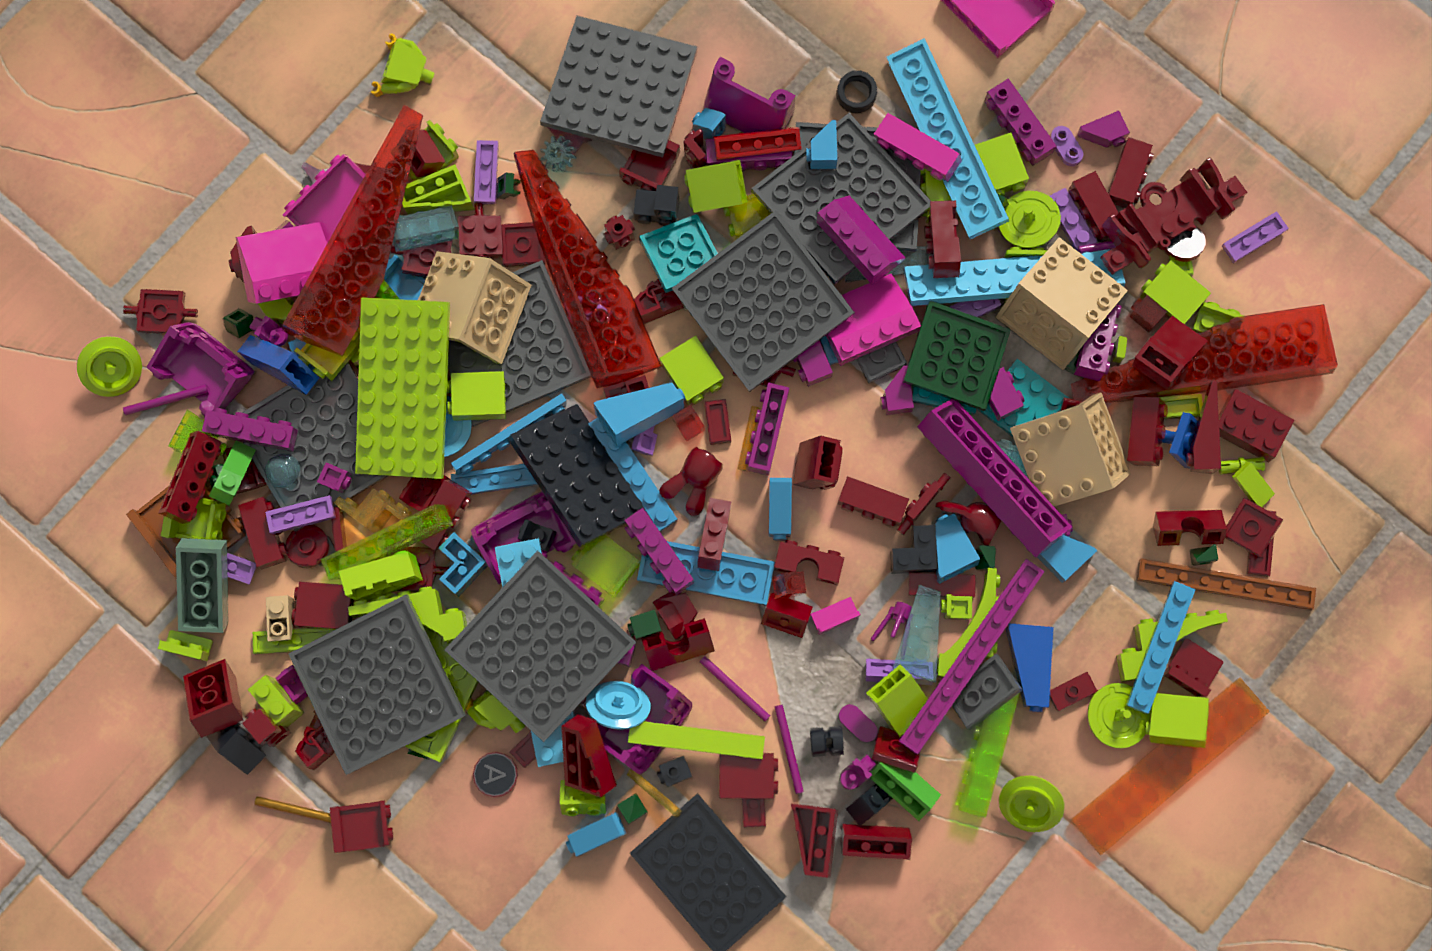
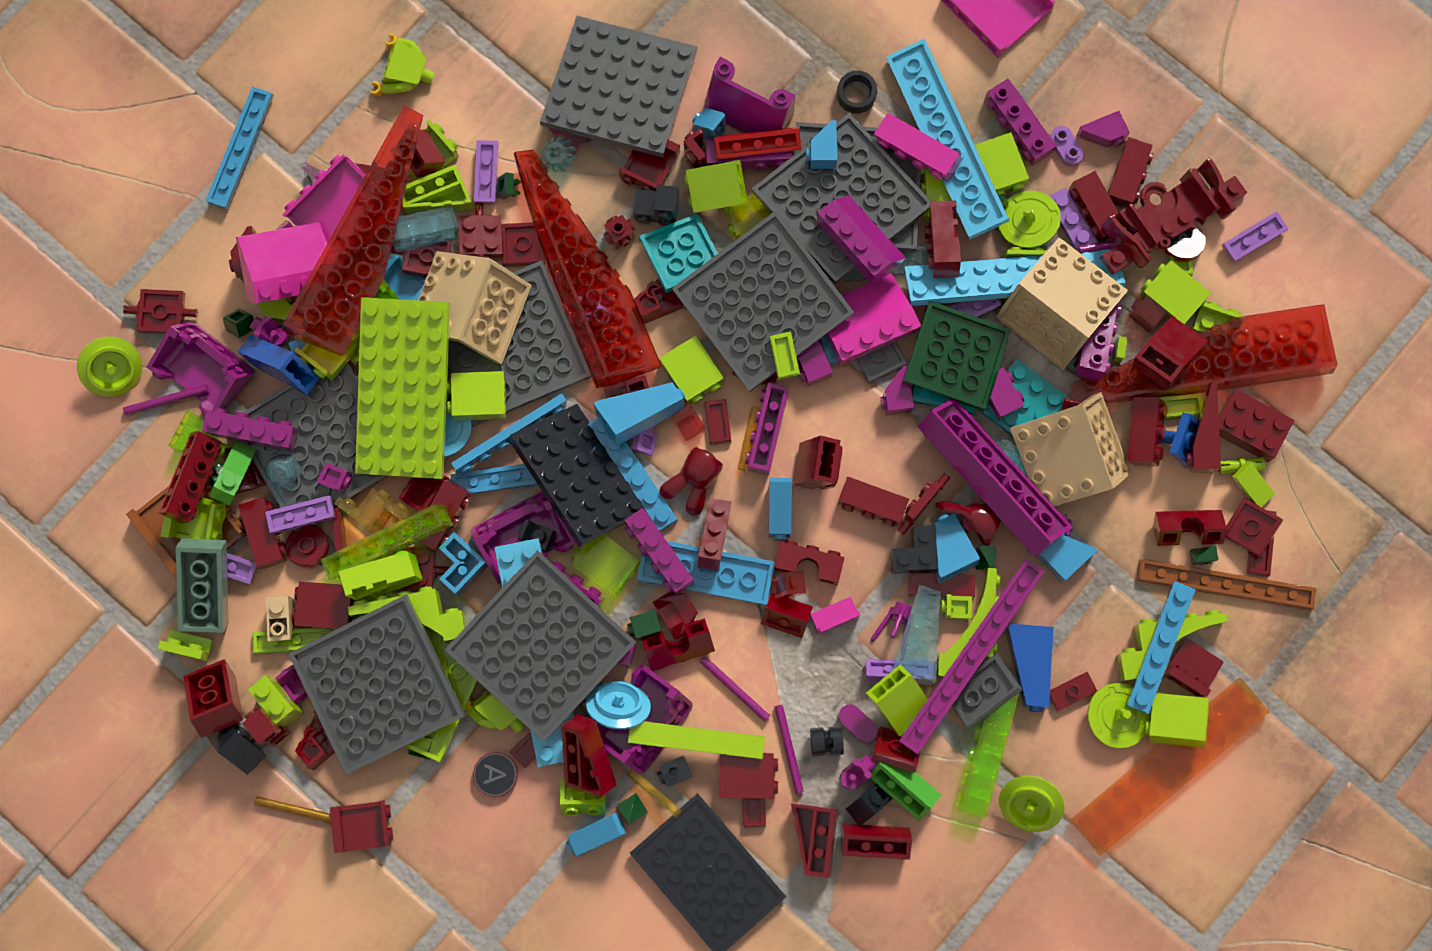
(239, 148): none -> dark azure plate
(784, 355): none -> lime tile

